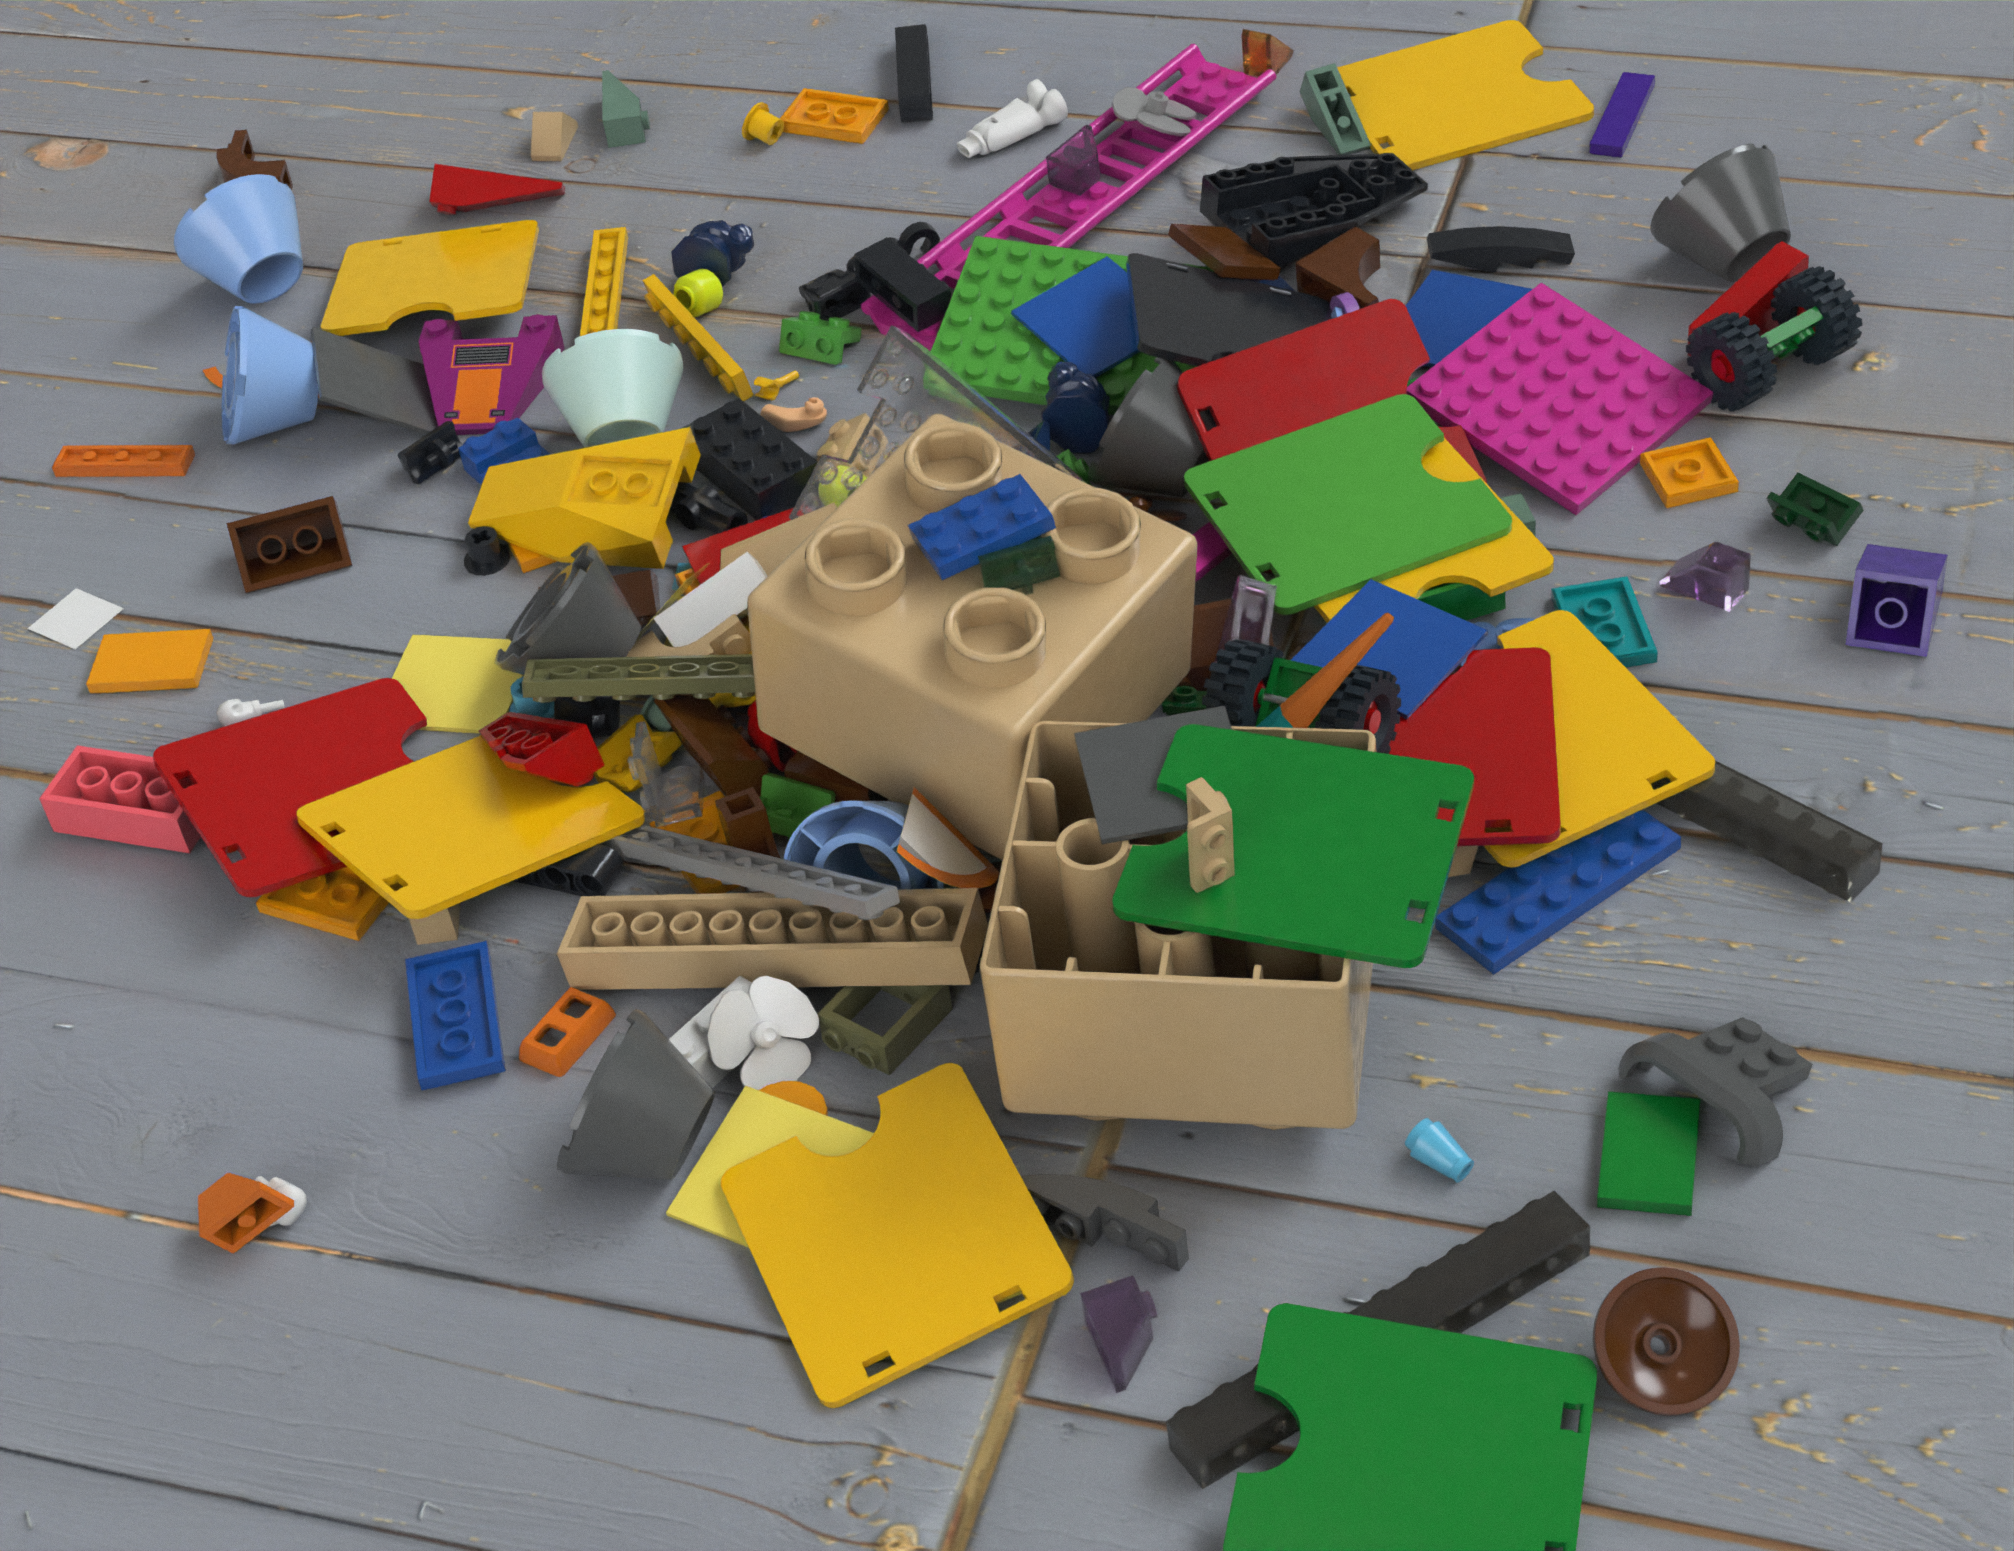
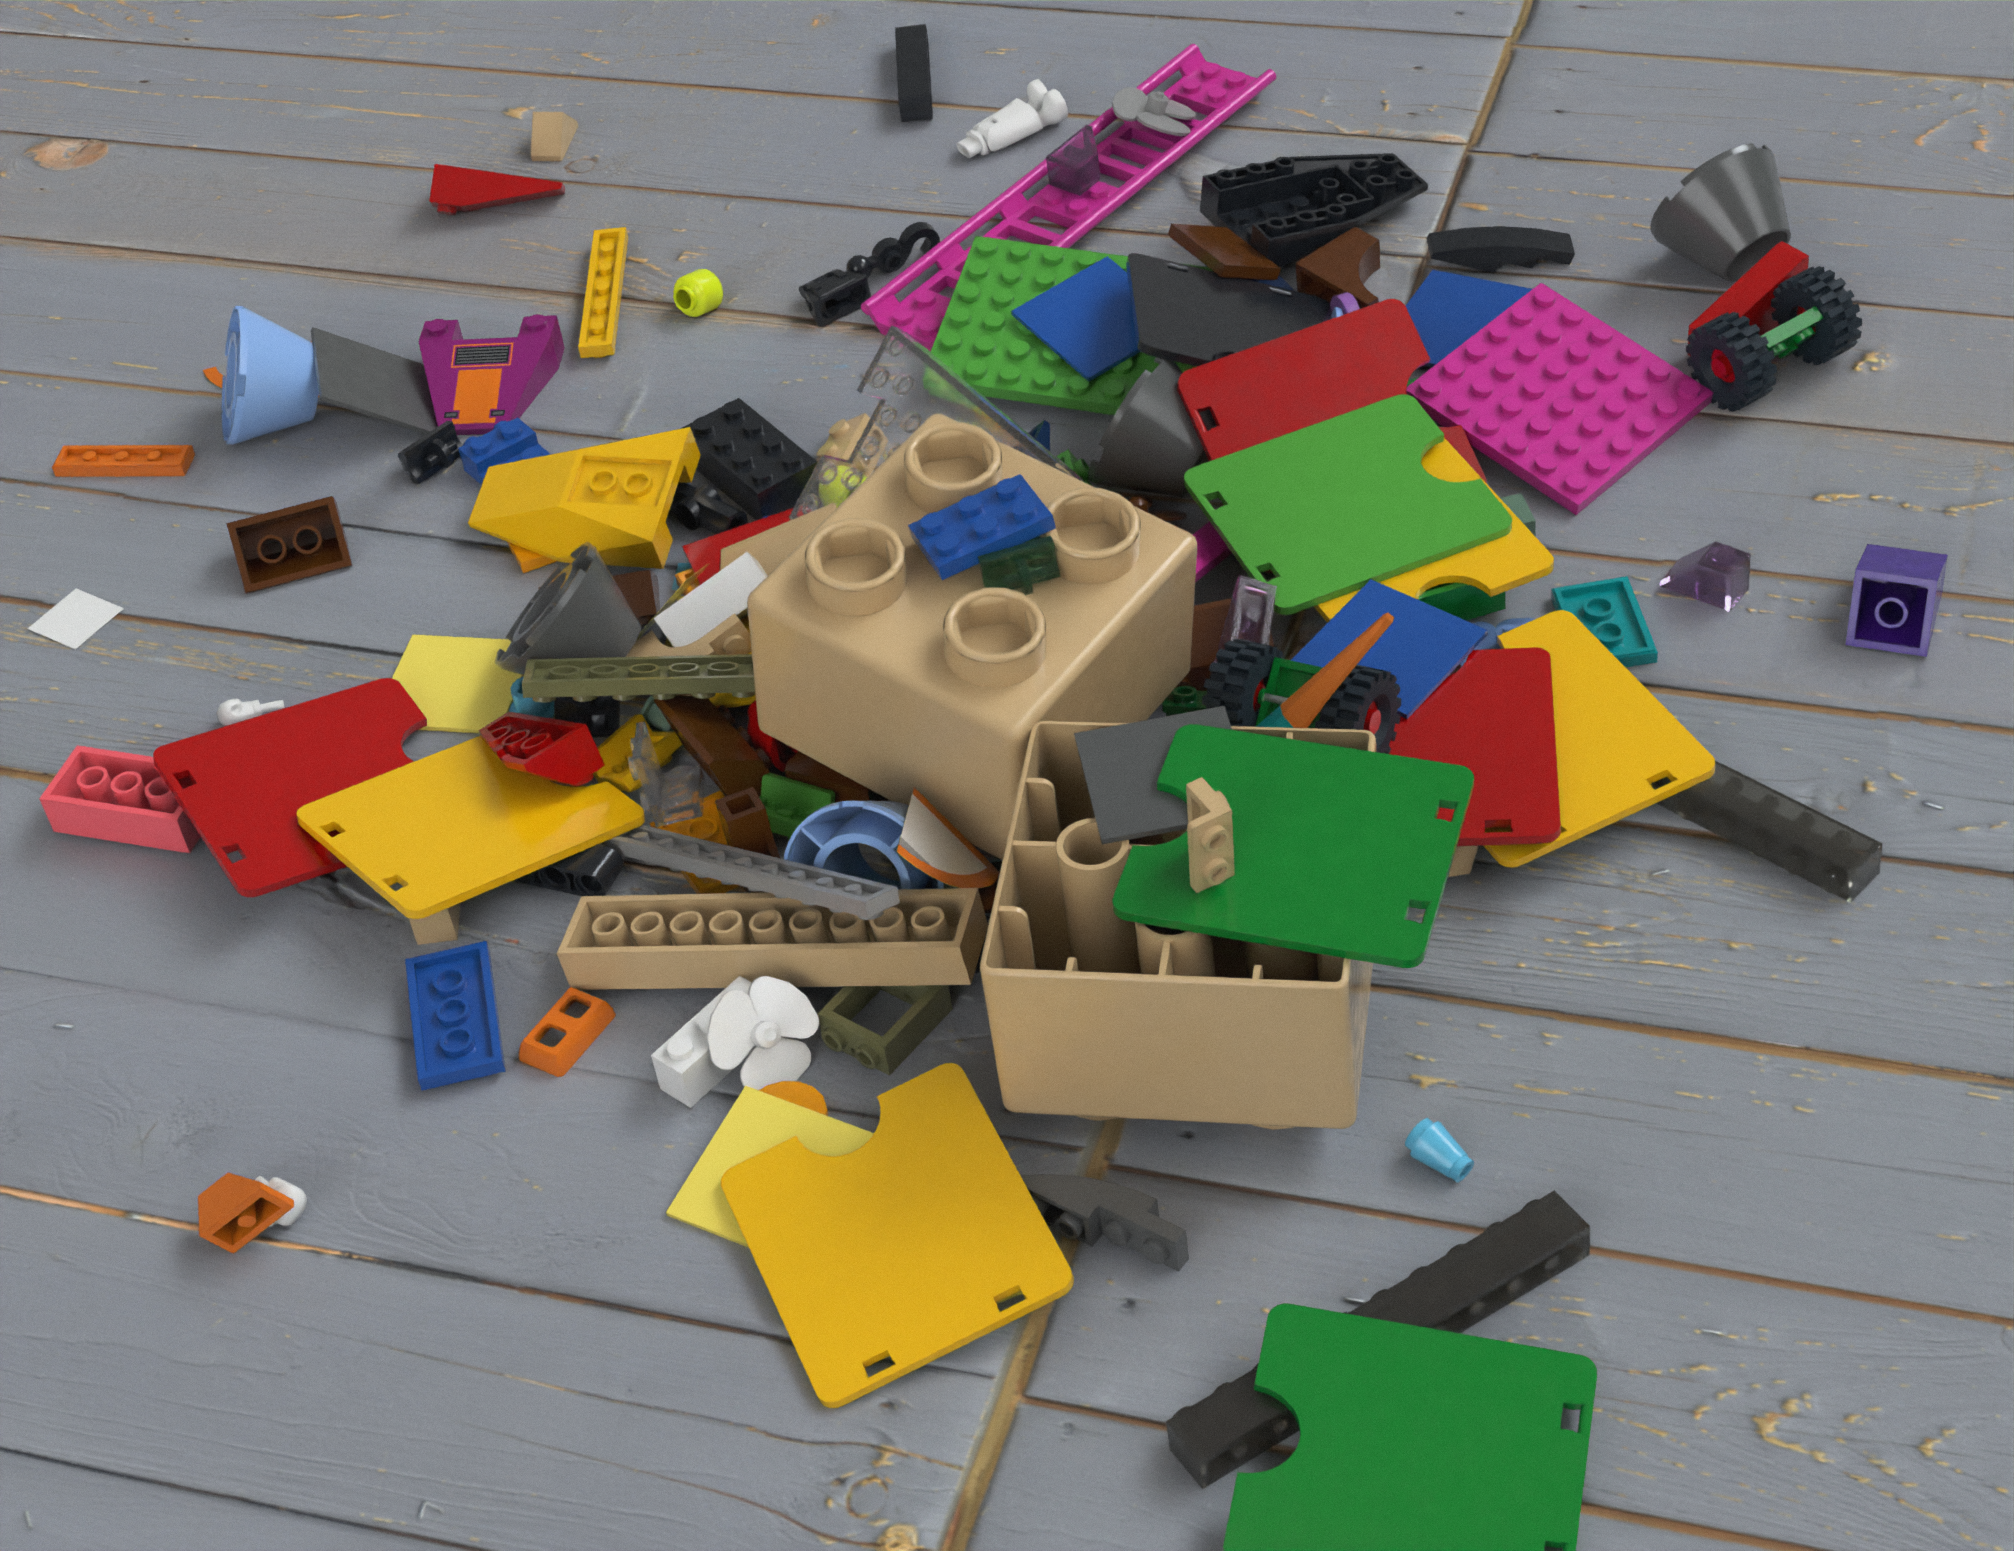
(150, 661): light orange tile -> none
(238, 161): reddish brown arch -> none
(244, 238): light blue cone -> none
(330, 903): light orange tile -> none
(454, 271): yellow door -> none
(485, 552): black piece -> none
(614, 384): light aqua cone -> none
(622, 113): sand green slope -> none
(638, 1109): dark grey cone -> none
(699, 340): yellow plate -> none
(713, 247): dark blue piece -> none
(762, 125): yellow piece -> none
(770, 388): yellow hand -> none
(795, 418): light nougat arm -> none
(817, 338): bright green bracket -> none
(834, 115): light orange tile -> none
(902, 284): black brick -> none
(1075, 409): dark blue piece -> none
(1120, 1326): clear purple slope -> none
(1263, 52): clear orange slope -> none
(1333, 110): sand green slope -> none
(1459, 95): yellow door -> none
(1552, 891): blue plate -> none
(1622, 114): dark purple tile -> none
(1649, 1153): green tile -> none
(1689, 472): light orange tile -> none
(1696, 1334): reddish brown dish -> none
(1734, 1073): dark grey piece -> none
(1815, 509): dark green bracket -> none

